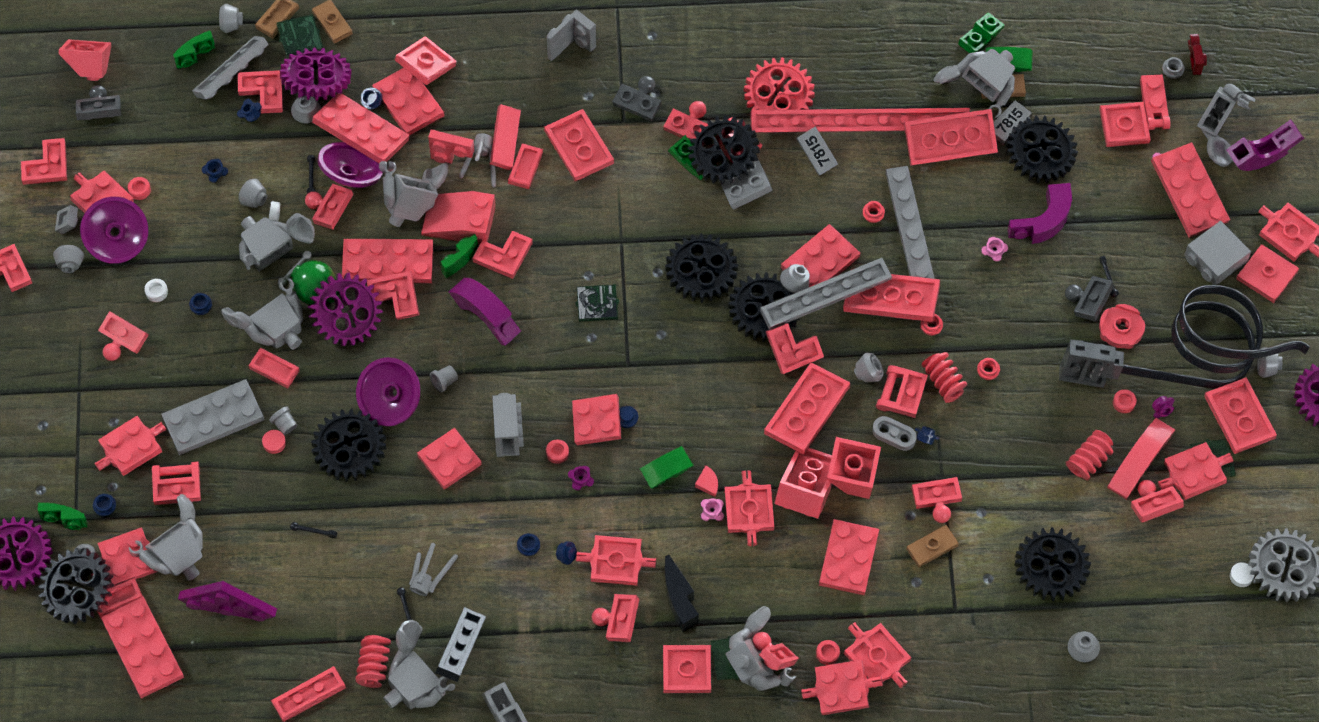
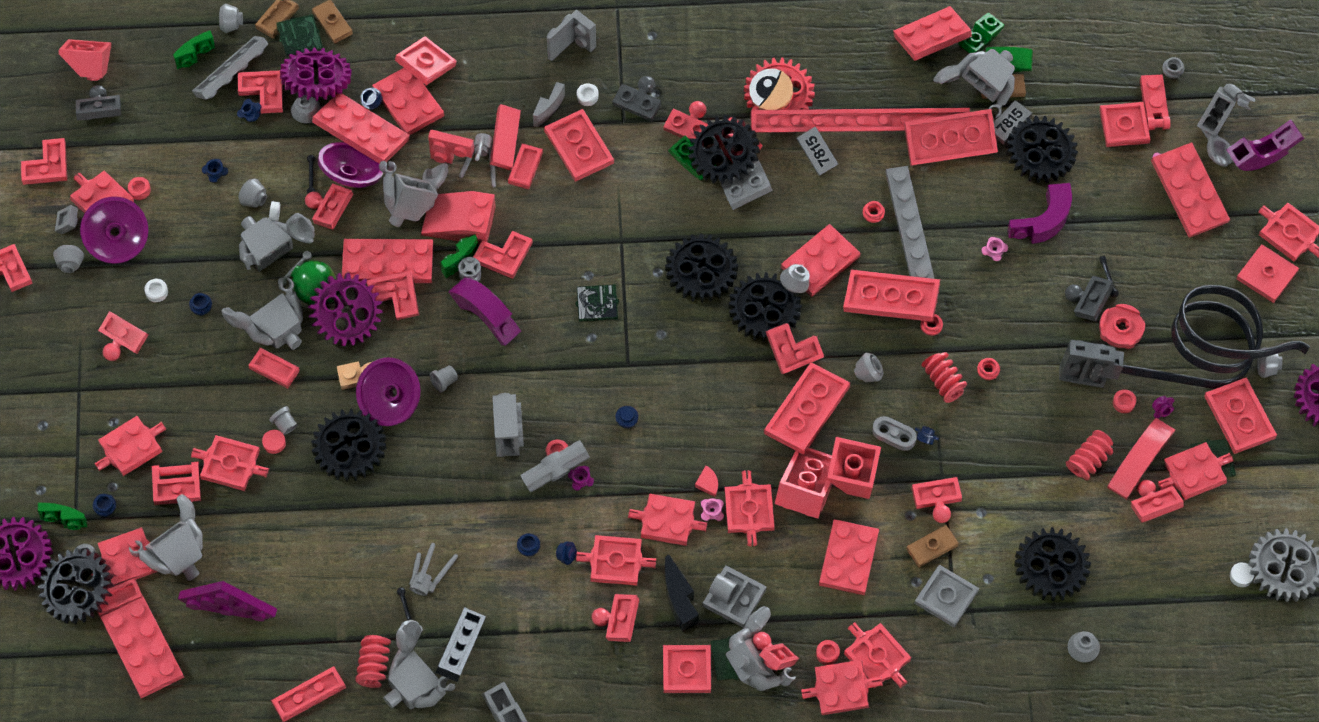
(212, 417): light grey plate -> none
(229, 463): none -> coral plate
(295, 526): black hinge -> none
(350, 374): none -> light nougat plate
(449, 458): coral plate -> none
(471, 265): none -> light grey wheel
(546, 108): none -> light grey slope
(555, 466): none -> light grey piece
(587, 94): none -> white tile
(596, 419): coral plate -> none
(666, 467): green slope -> none
(667, 519): none -> coral plate
(734, 596): none -> light grey plate
(771, 89): none -> tile
(825, 293): light grey plate -> none
(909, 393): coral plate -> none
(932, 33): none -> coral plate
(946, 596): none -> light grey tile
(1197, 57): dark red plate -> none
(1217, 253): light grey brick -> none

